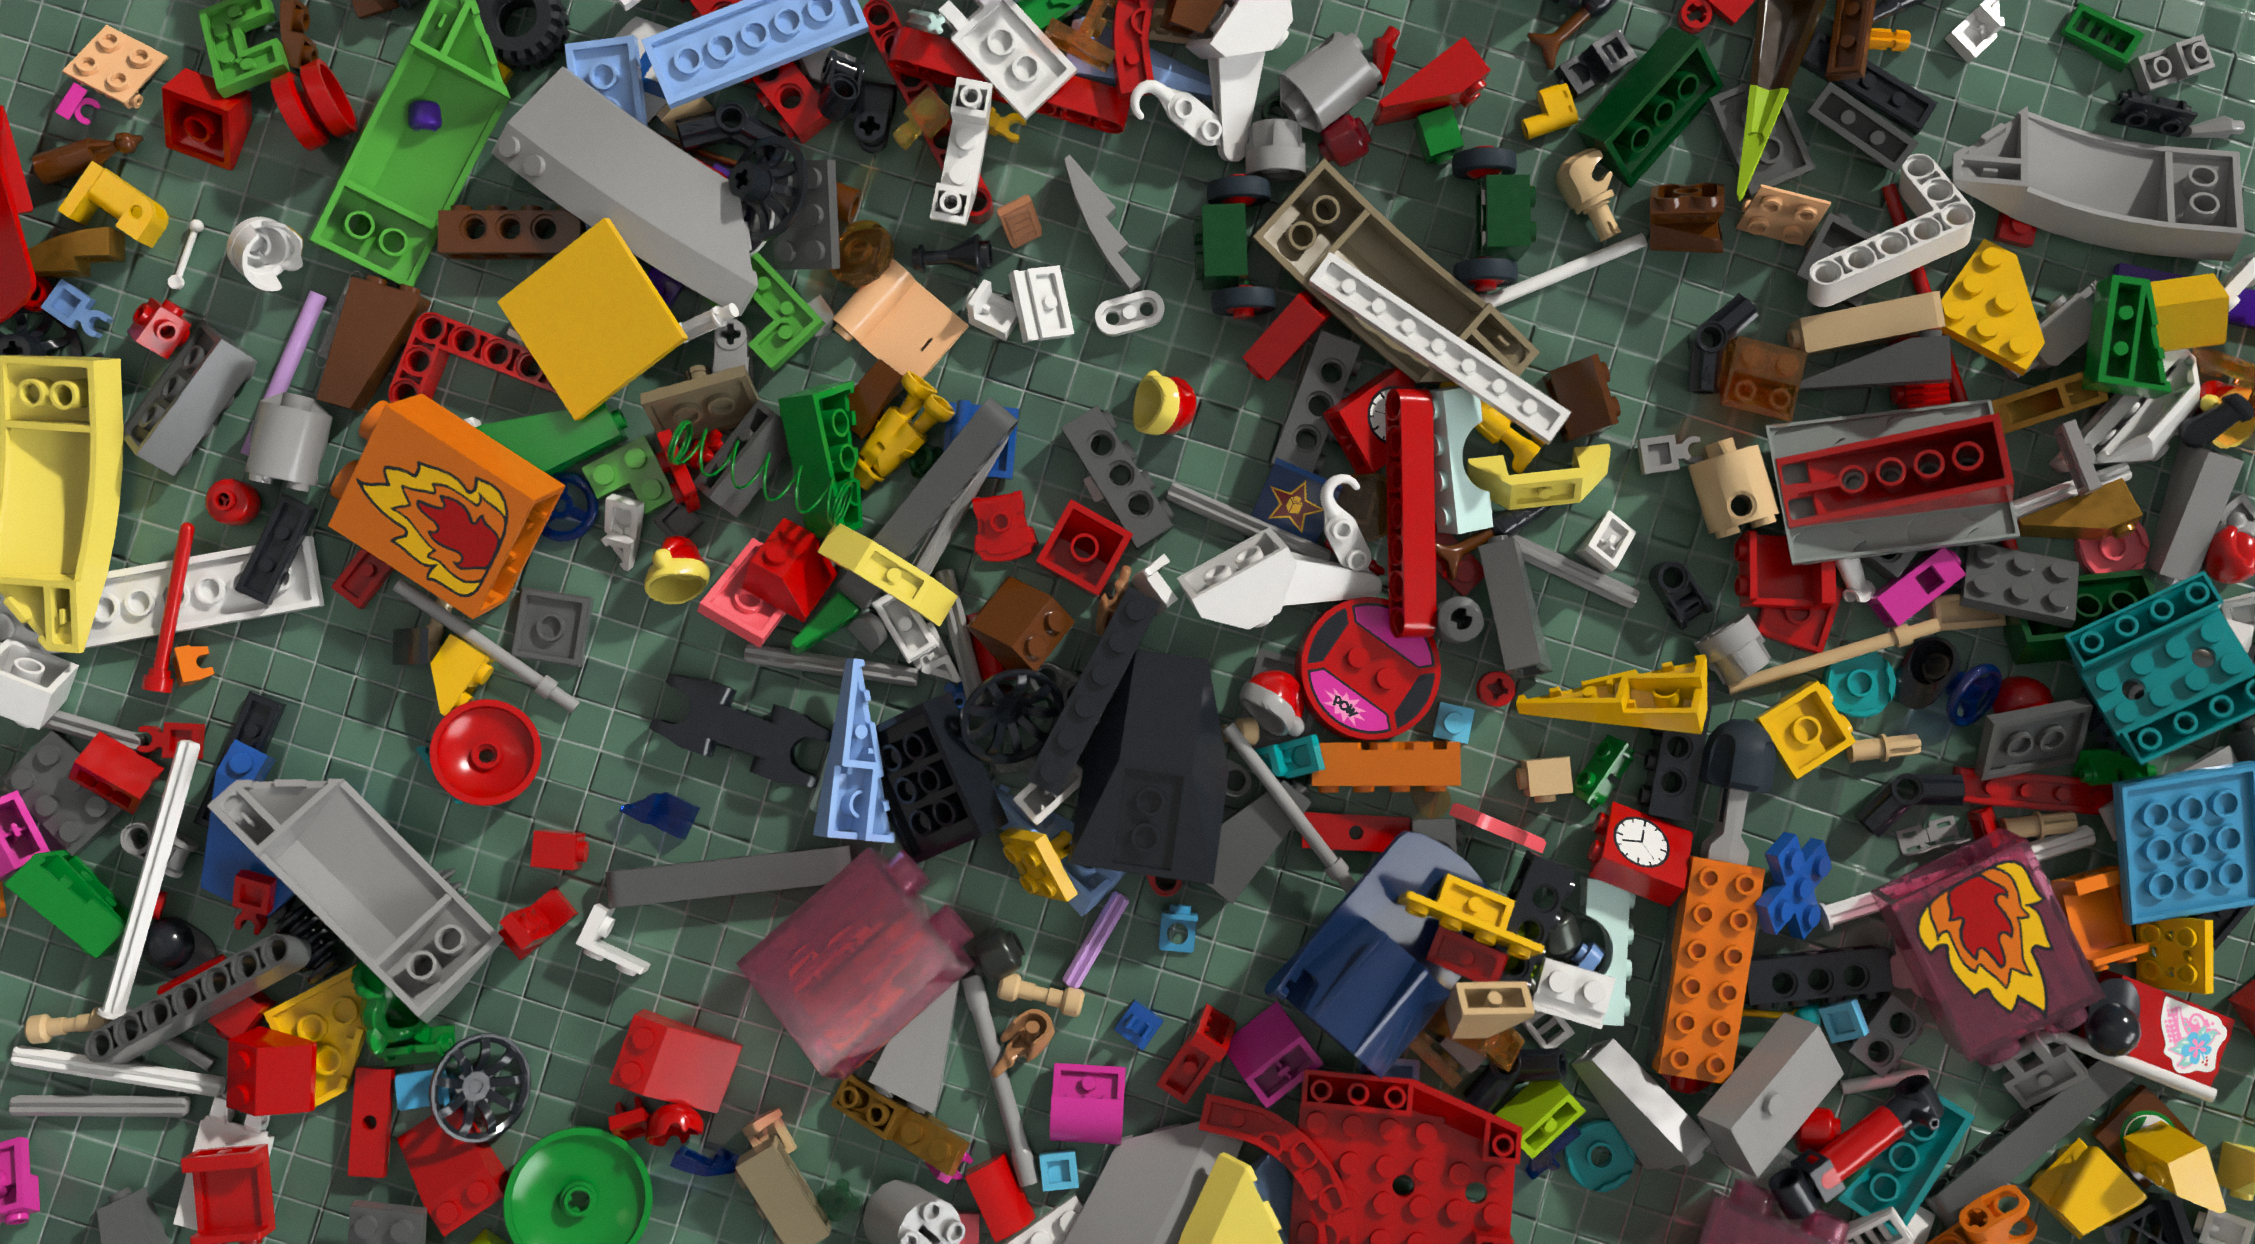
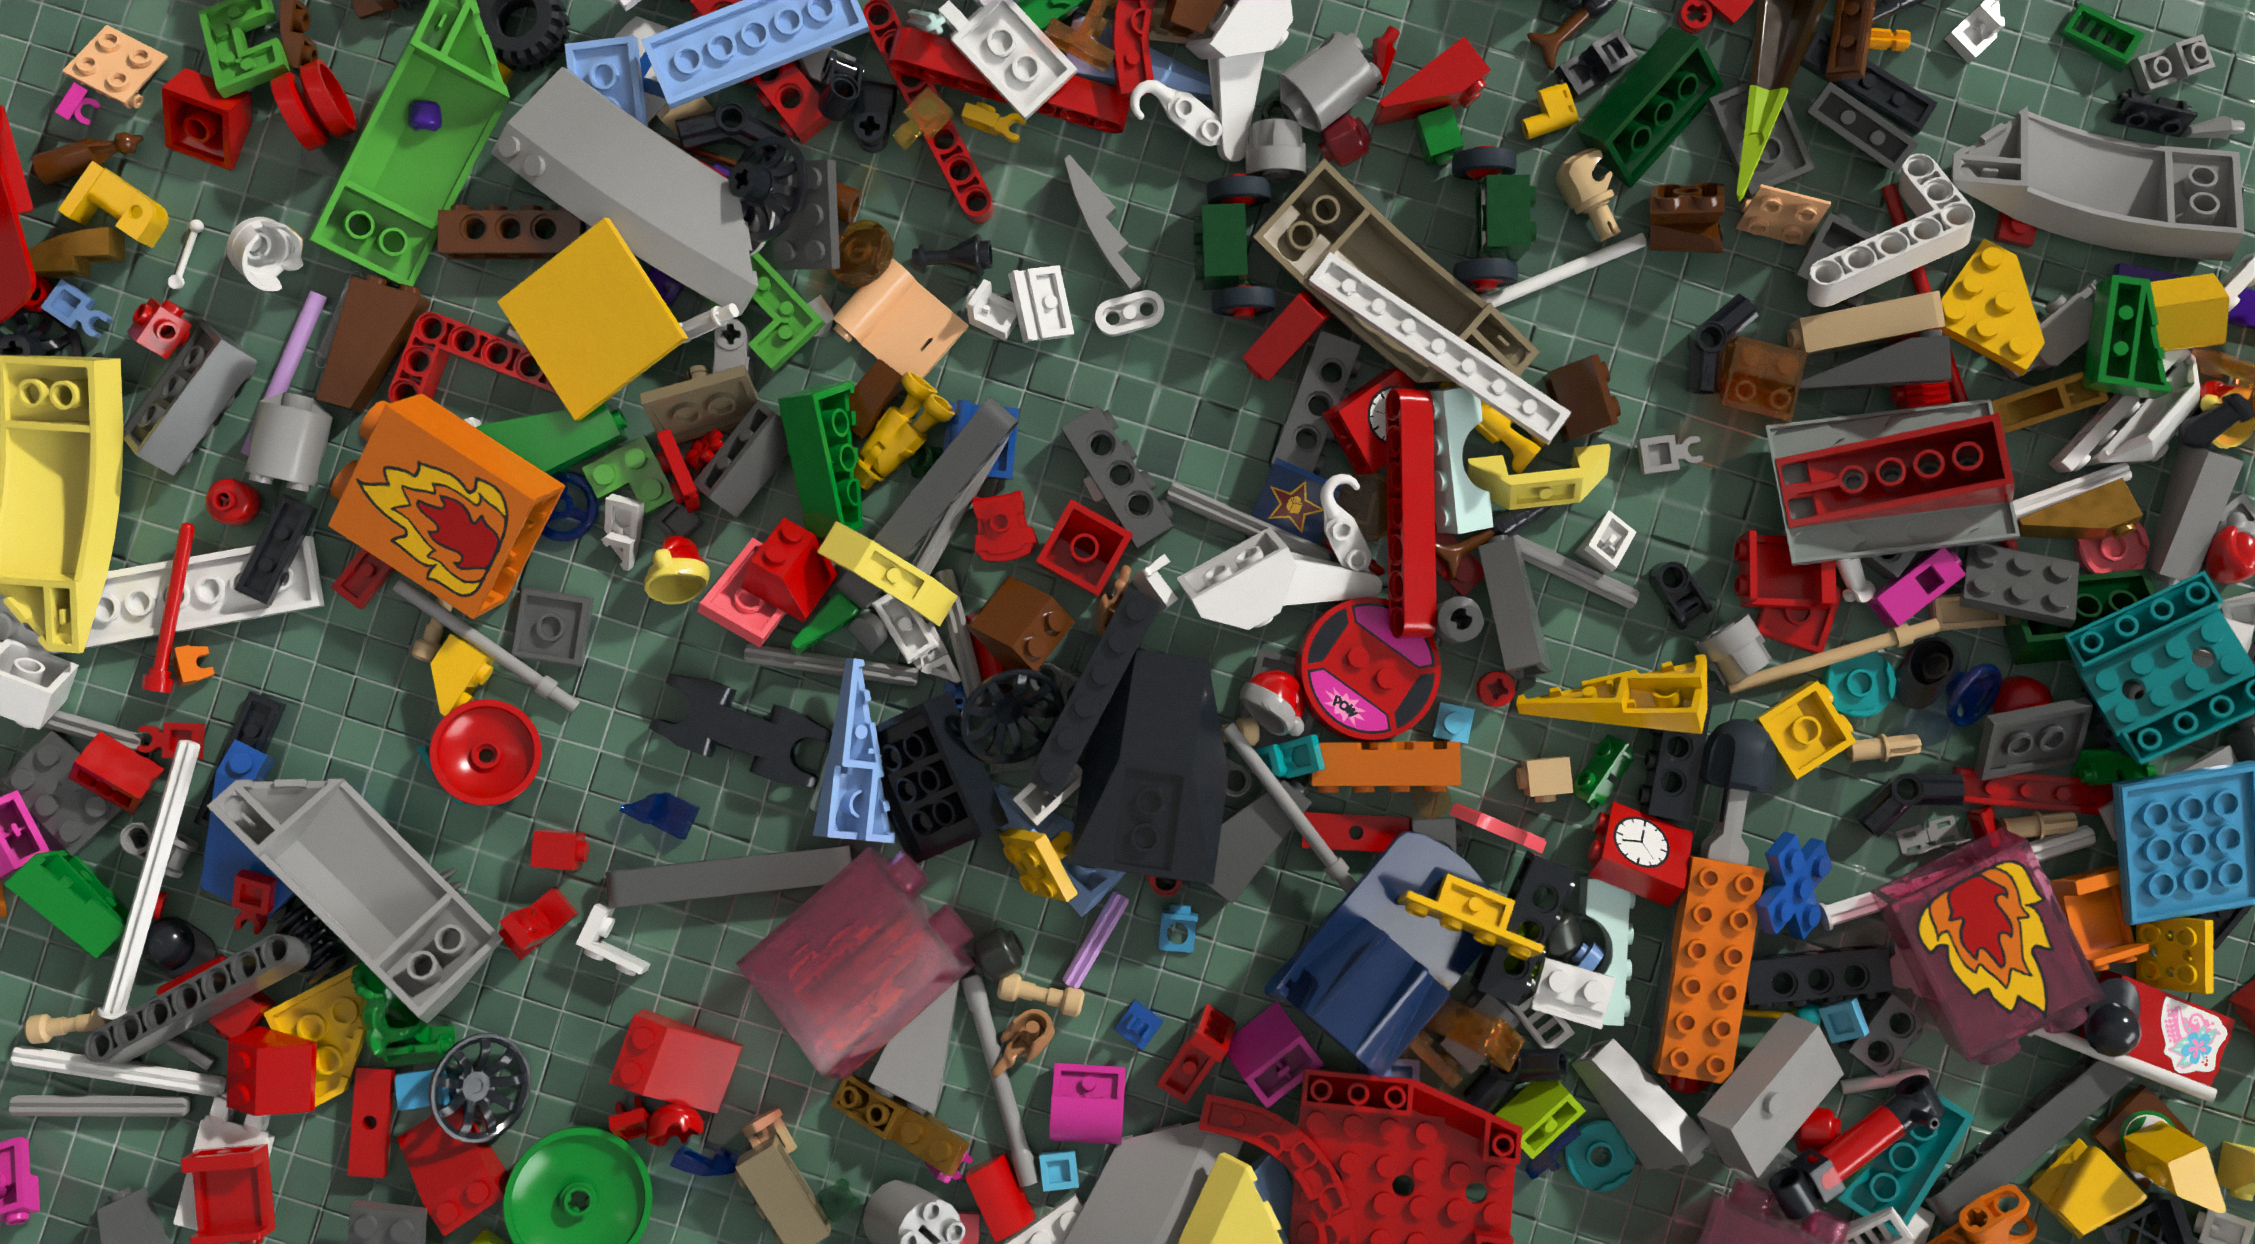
(410, 646): black slope -> none
(832, 516): green piece -> none
(964, 152): white slope -> none
(1019, 221): nougat slope -> none
(1163, 404): light yellow piece -> none
(1467, 956): red plate -> none
(1487, 1008): tan slope -> none
(1730, 475): tan cylinder -> none
(2044, 1075): light grey plate -> none
(2078, 458): light grey plate -> none

